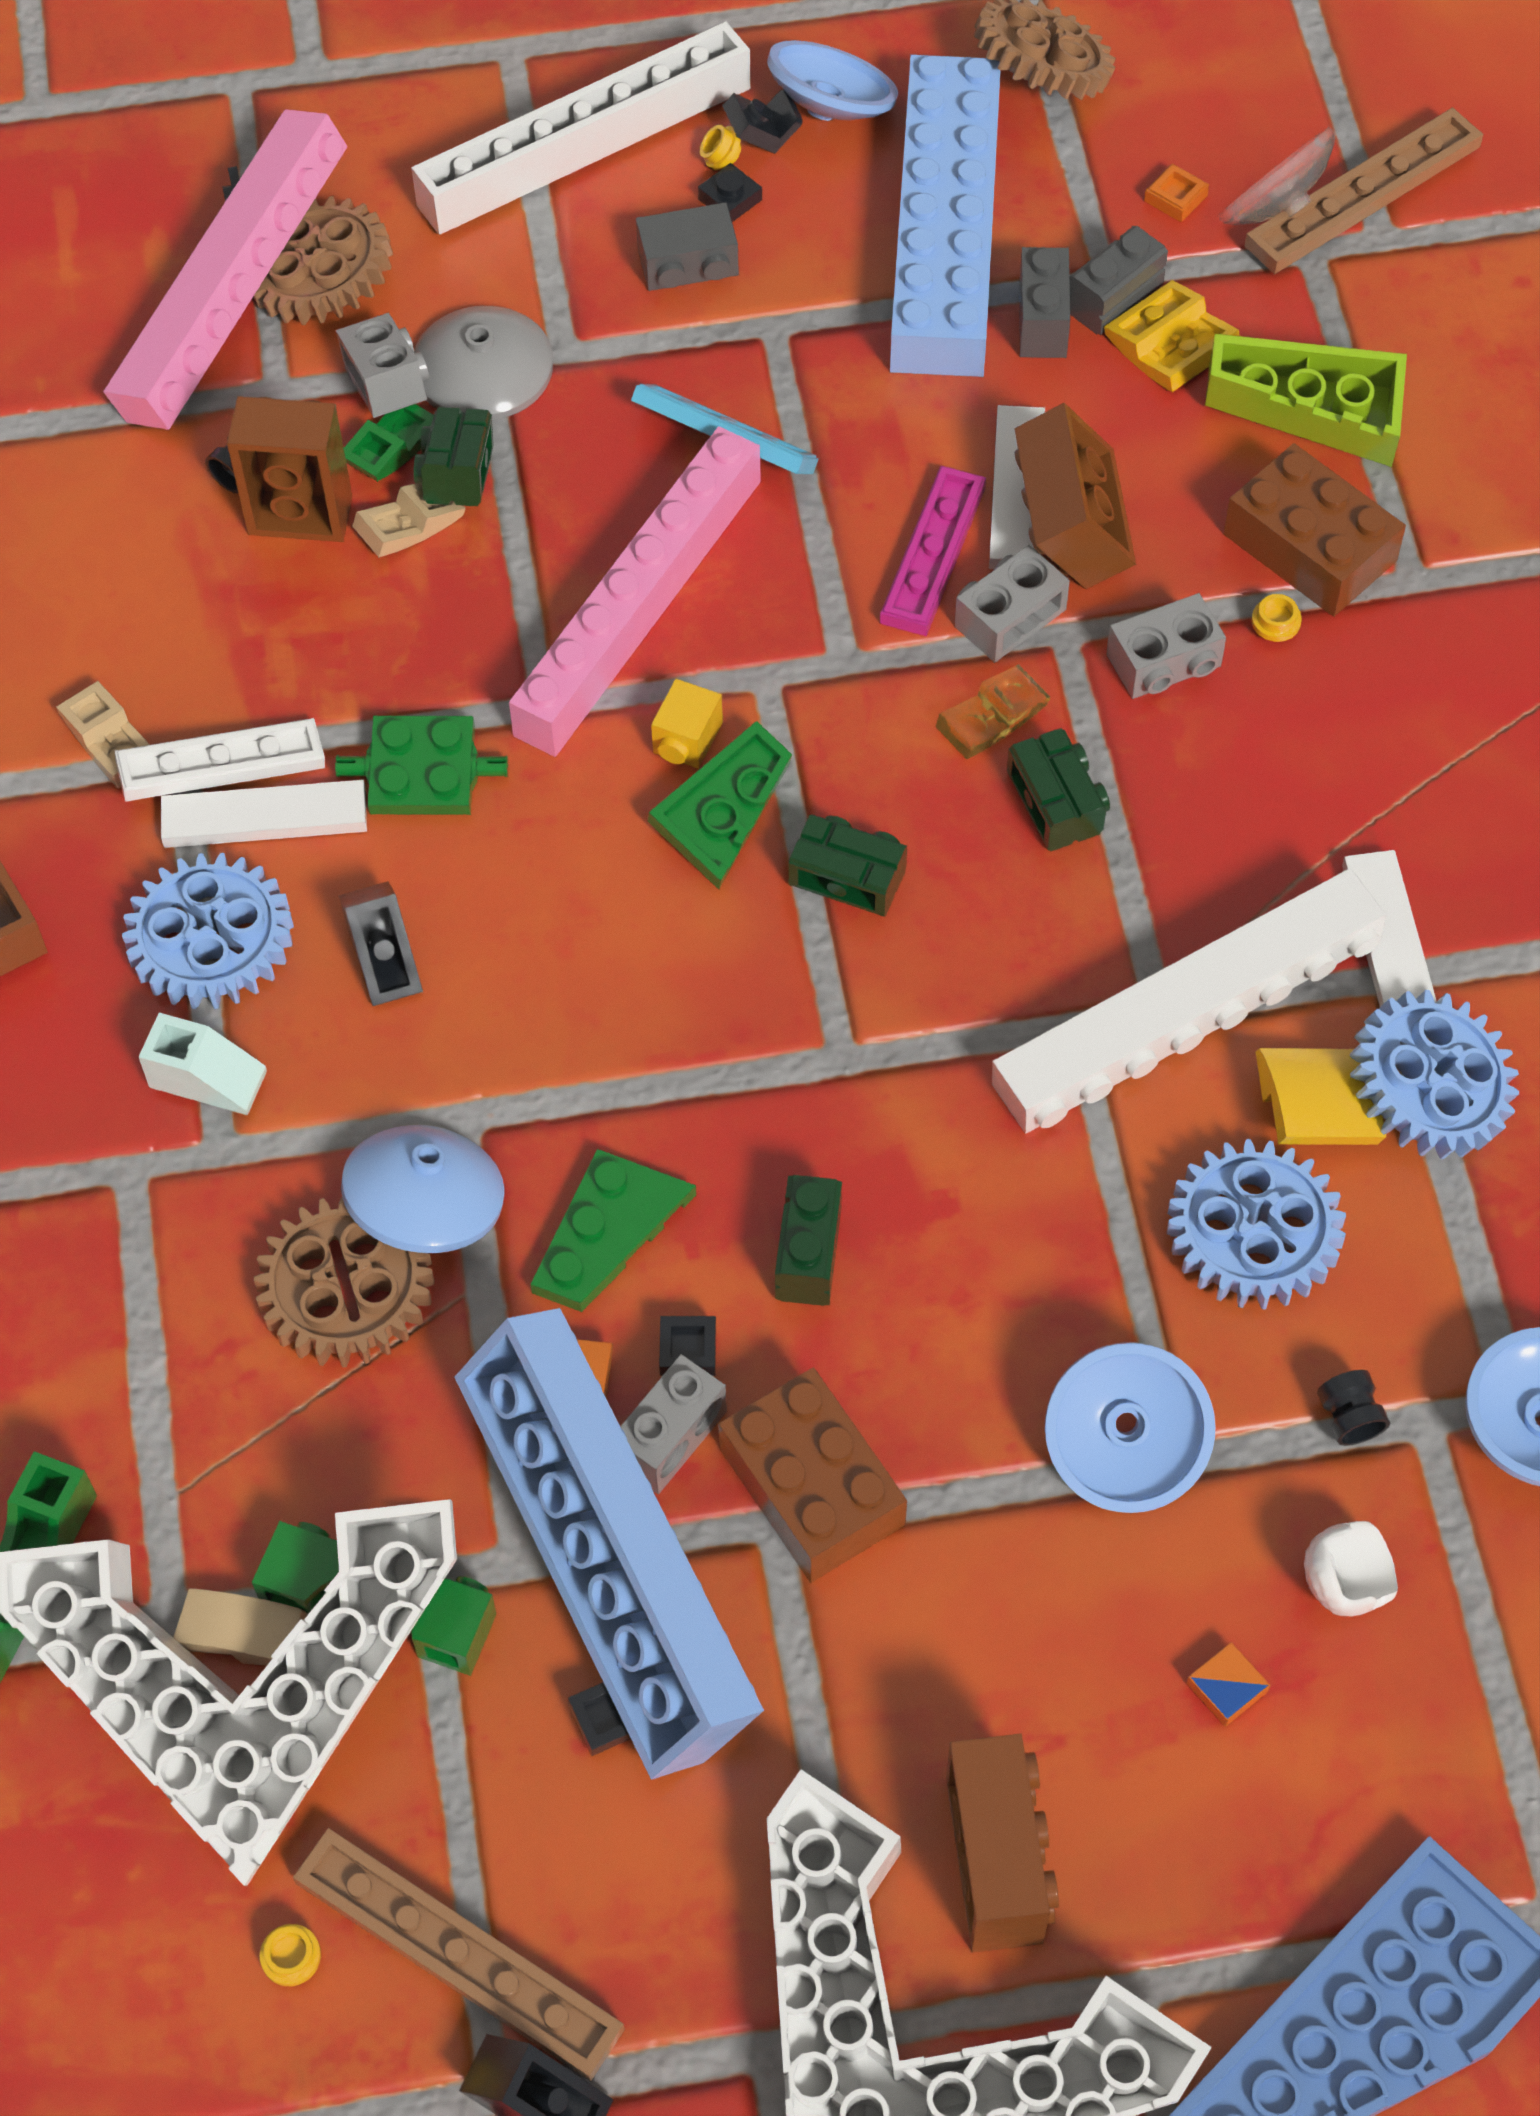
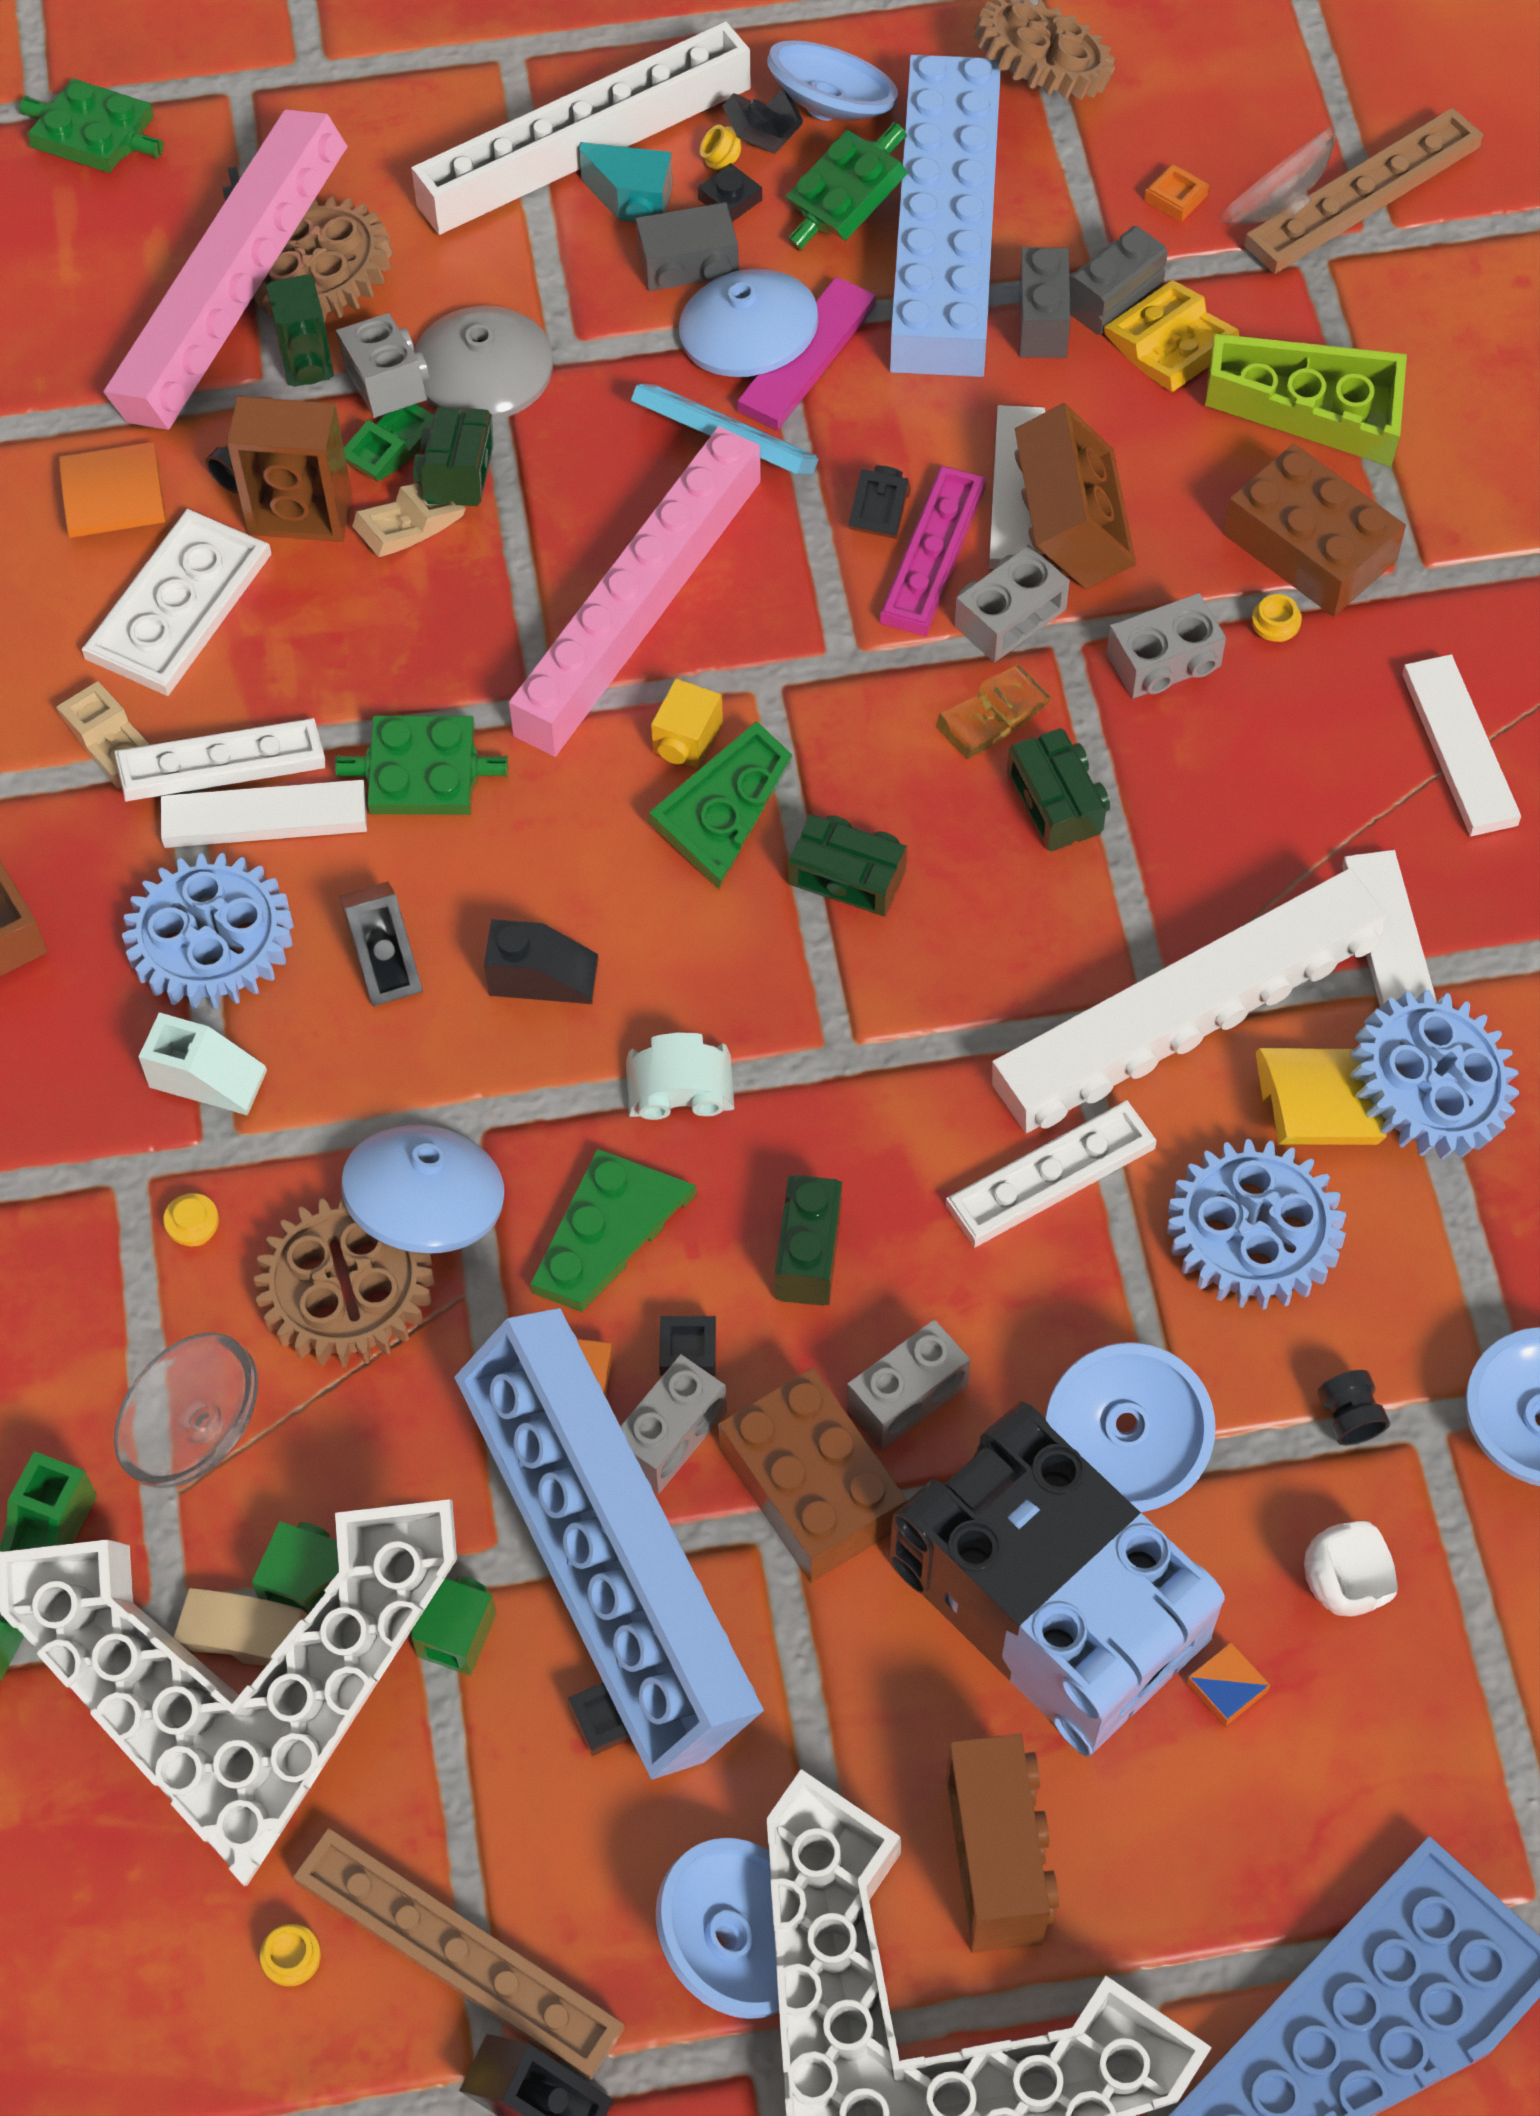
(91, 125): none -> green plate
(112, 489): none -> orange slope
(176, 602): none -> white tile
(186, 1410): none -> clear dish
(191, 1219): none -> yellow plate
(300, 330): none -> dark green brick
(538, 964): none -> black slope
(628, 179): none -> teal slope
(677, 1074): none -> light aqua cylinder
(727, 1893): none -> light blue dish
(748, 322): none -> light blue dish
(777, 393): none -> dark pink tile
(846, 185): none -> green plate
(879, 501): none -> black bracket
(908, 1384): none -> light grey brick
(1050, 1173): none -> white tile
(1055, 1578): none -> piece
(1461, 745): none -> white tile

